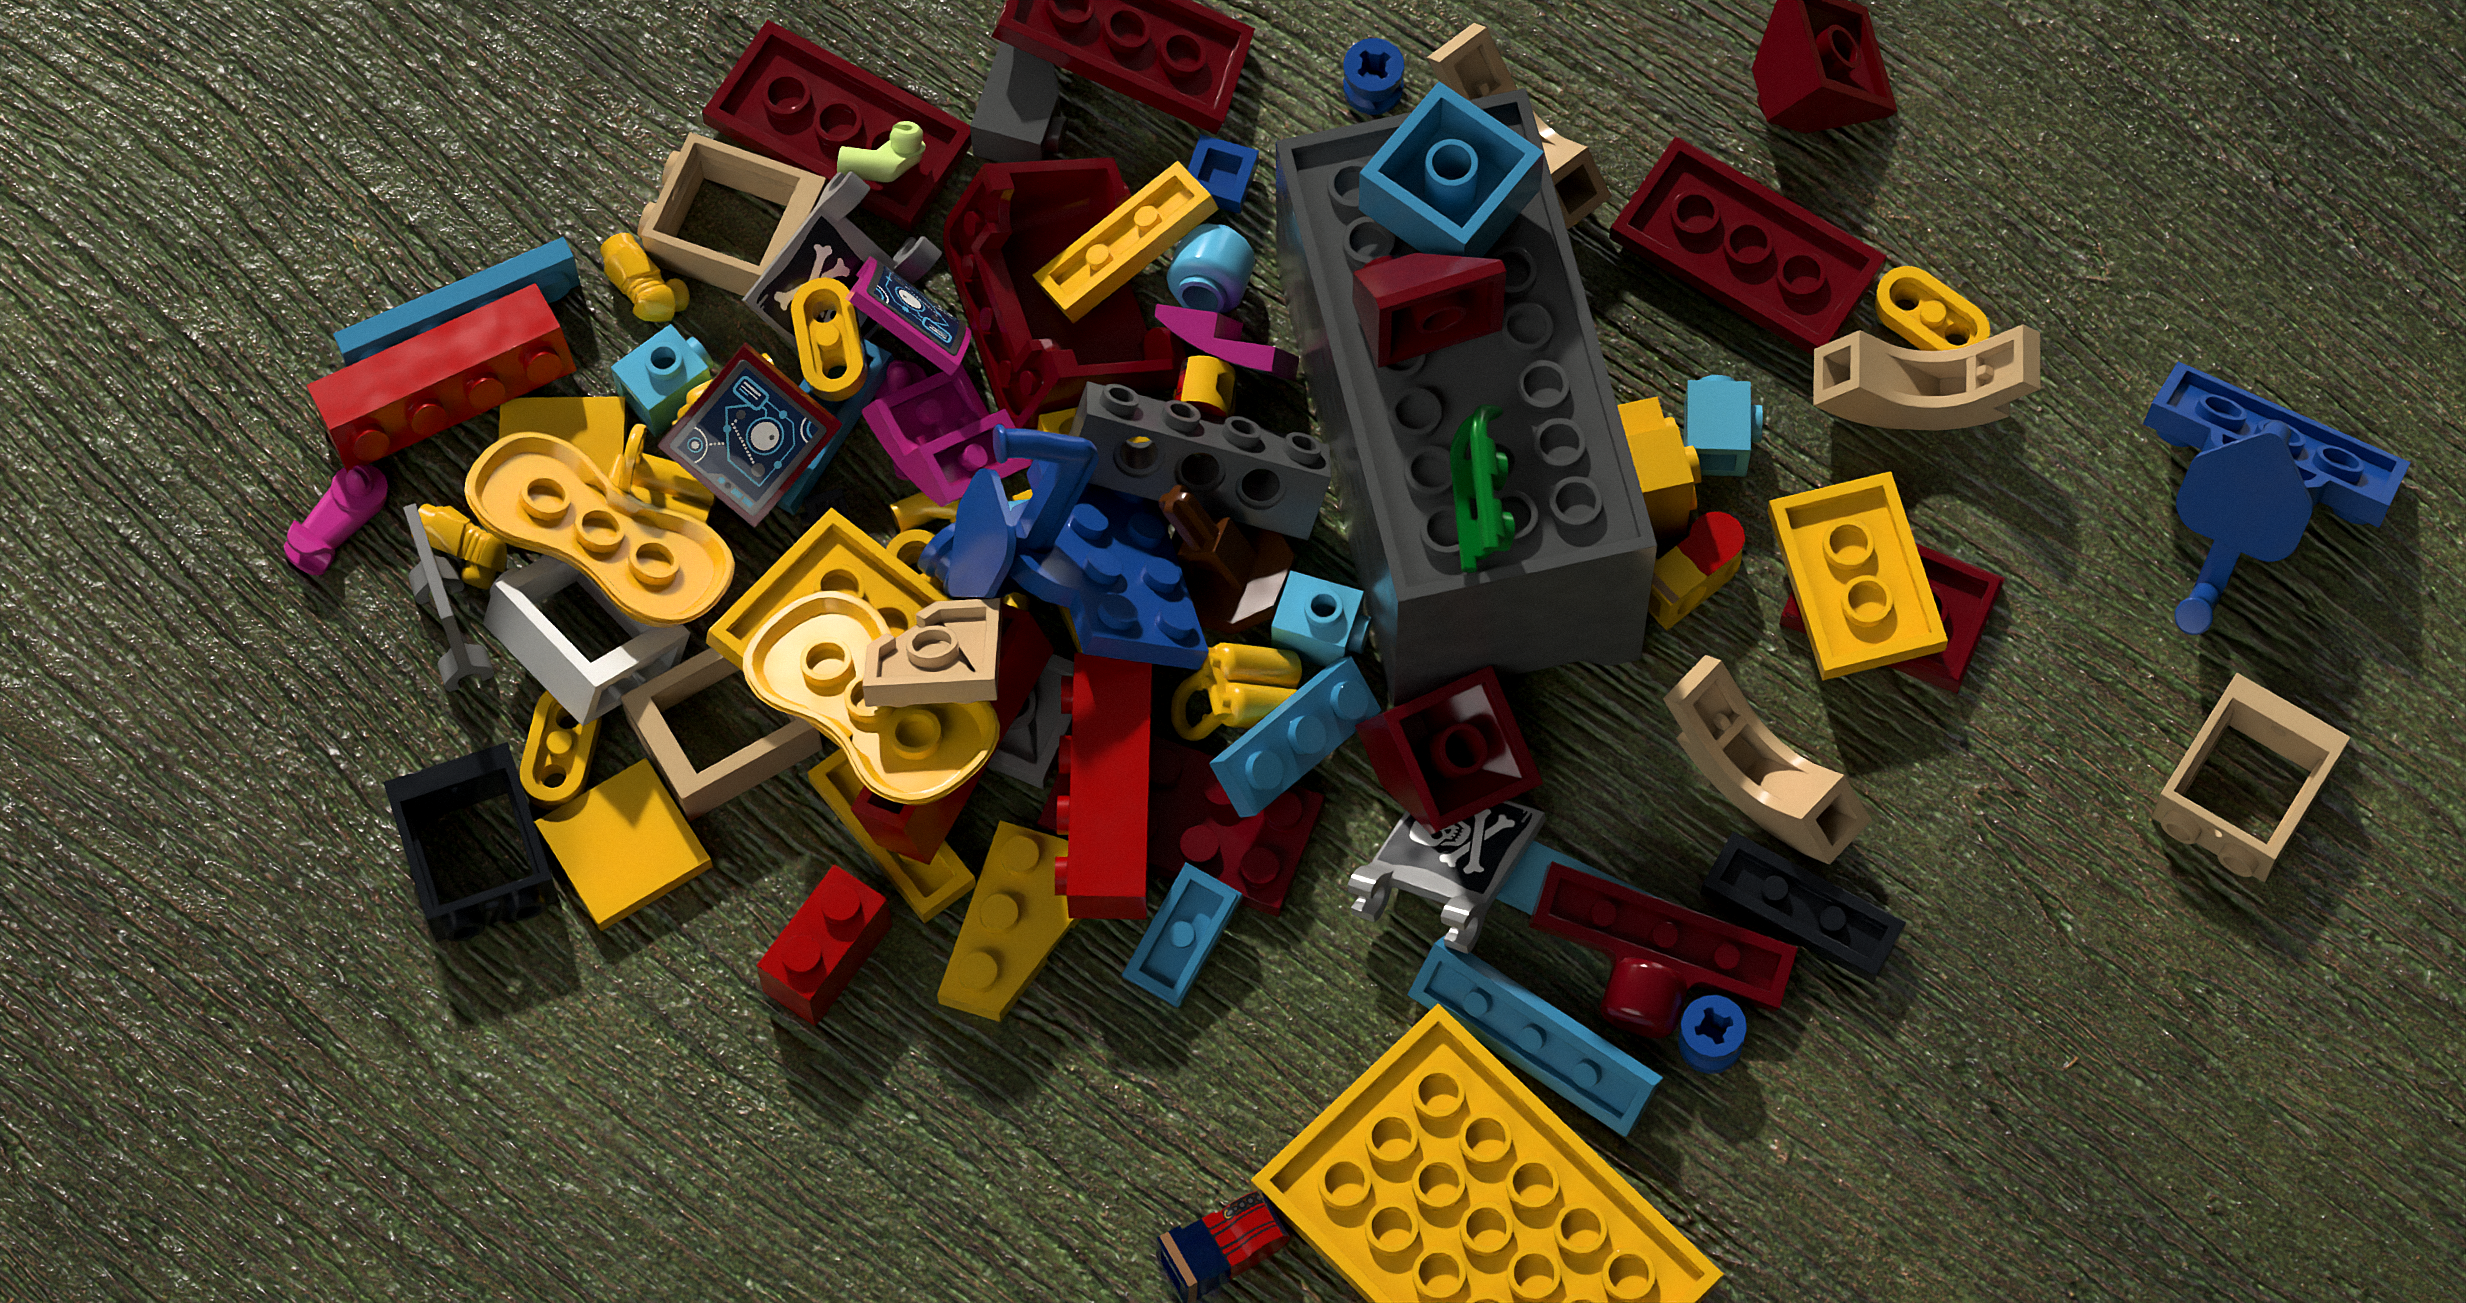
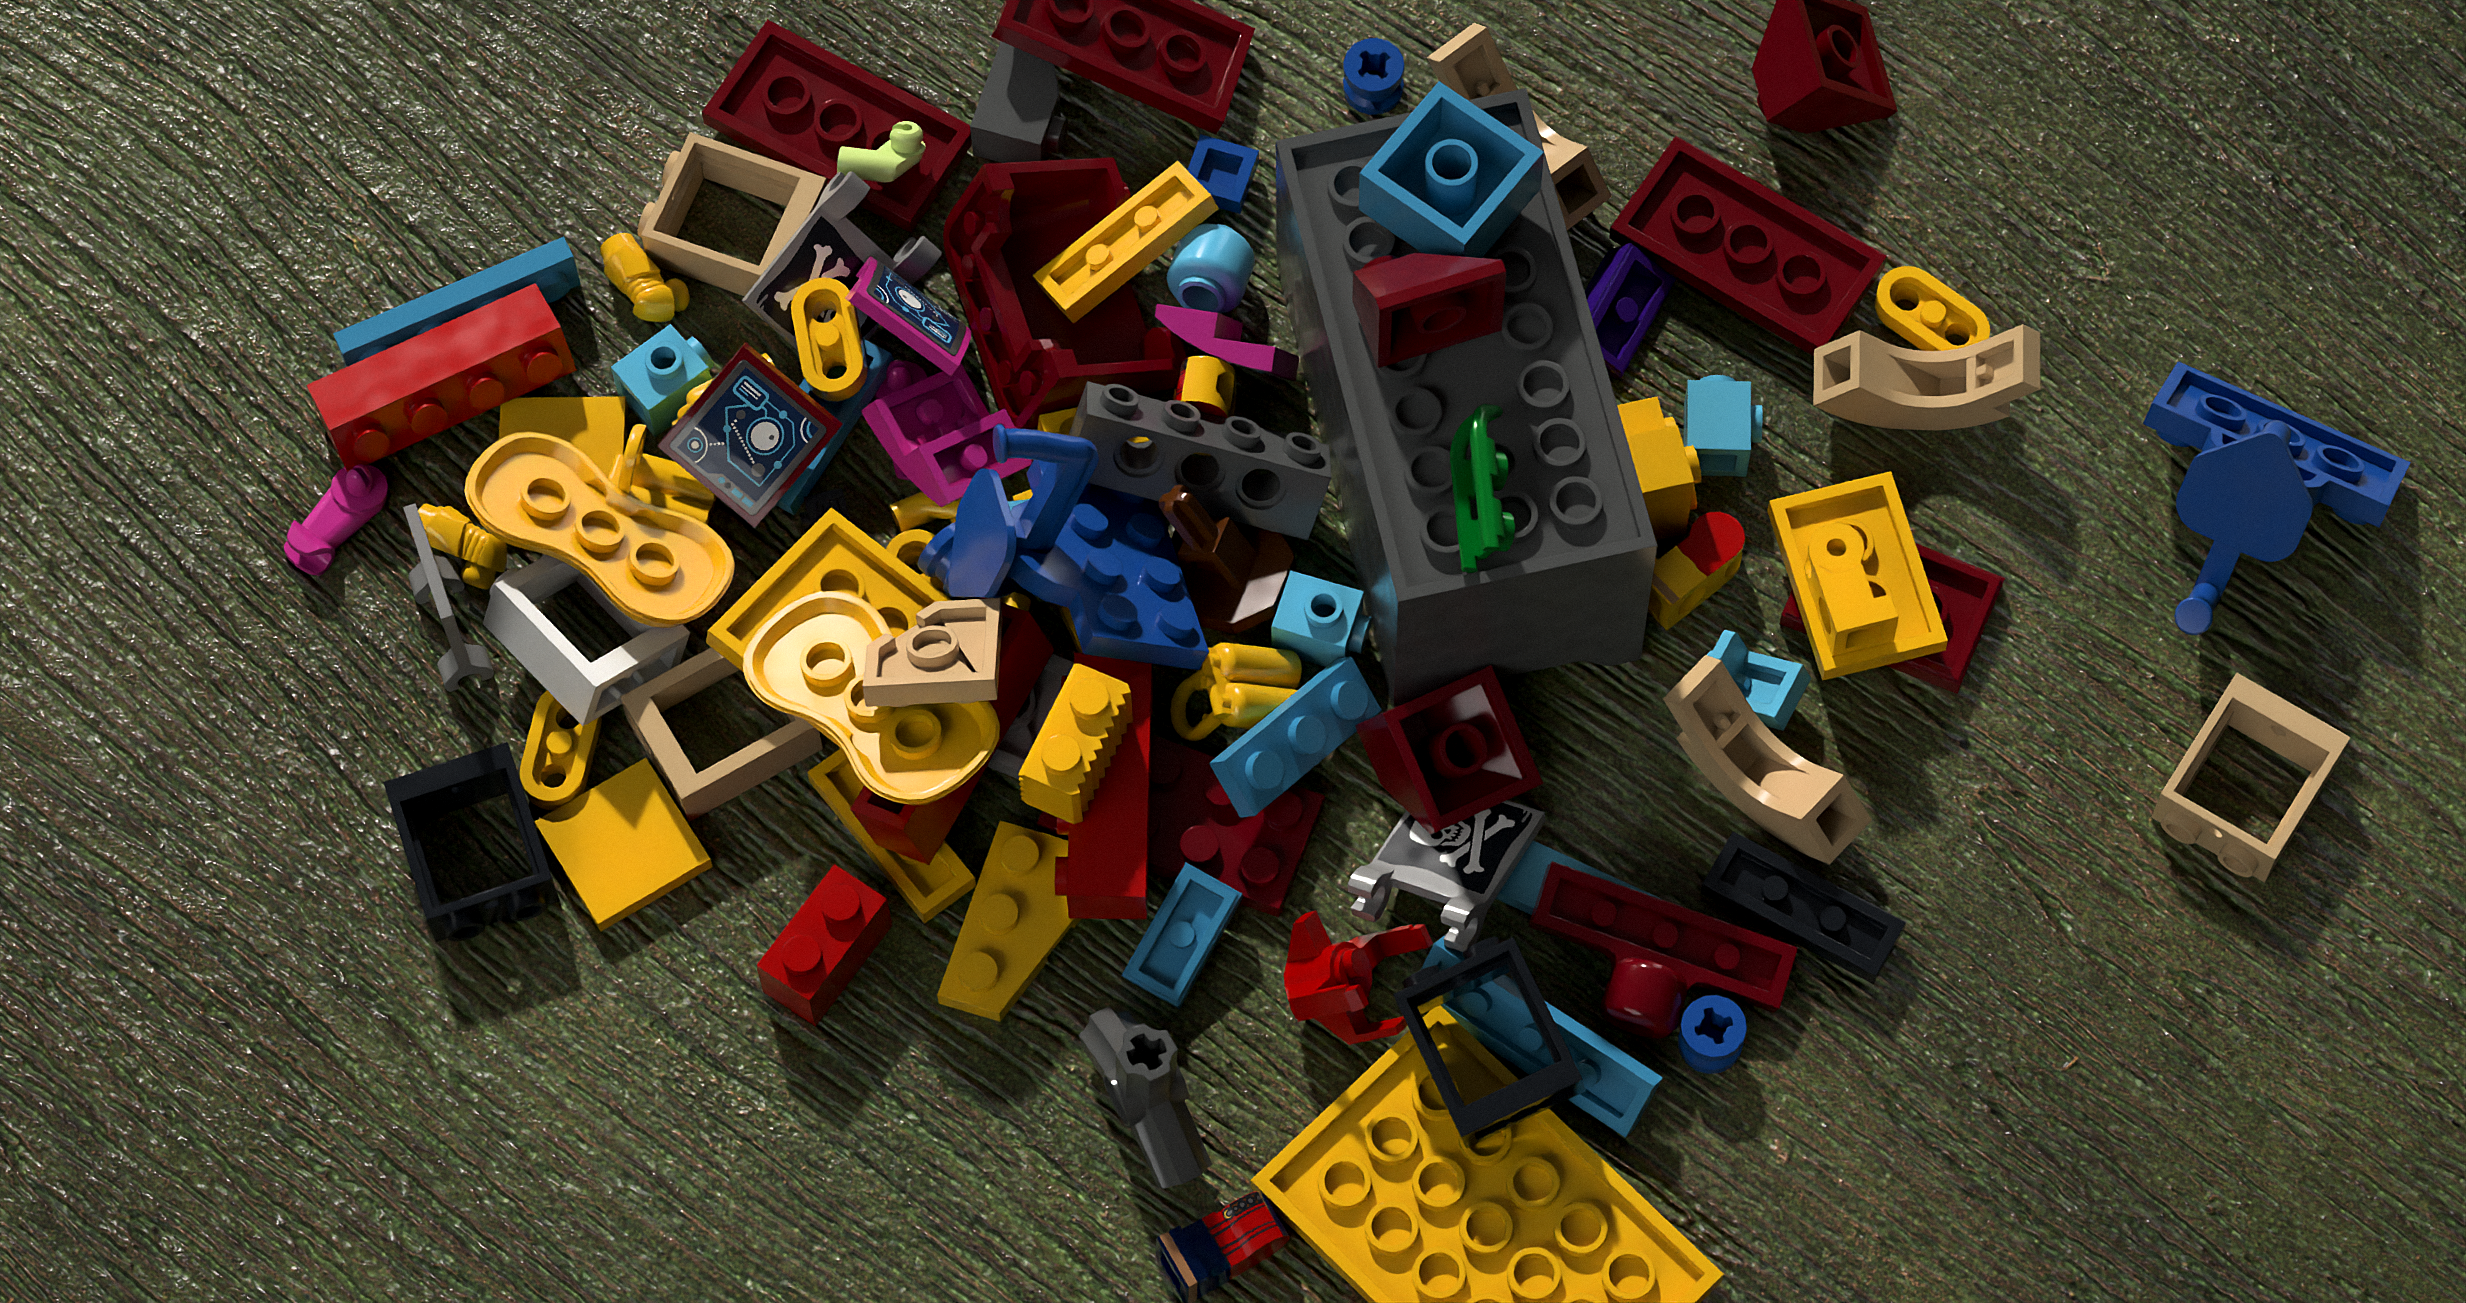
(1076, 743): none -> yellow brick
(1147, 1093): none -> dark grey piece
(1336, 979): none -> red piece
(1518, 1100): none -> black window
(1624, 303): none -> dark purple slope
(1767, 682): none -> medium azure bracket
(1843, 594): none -> yellow leg

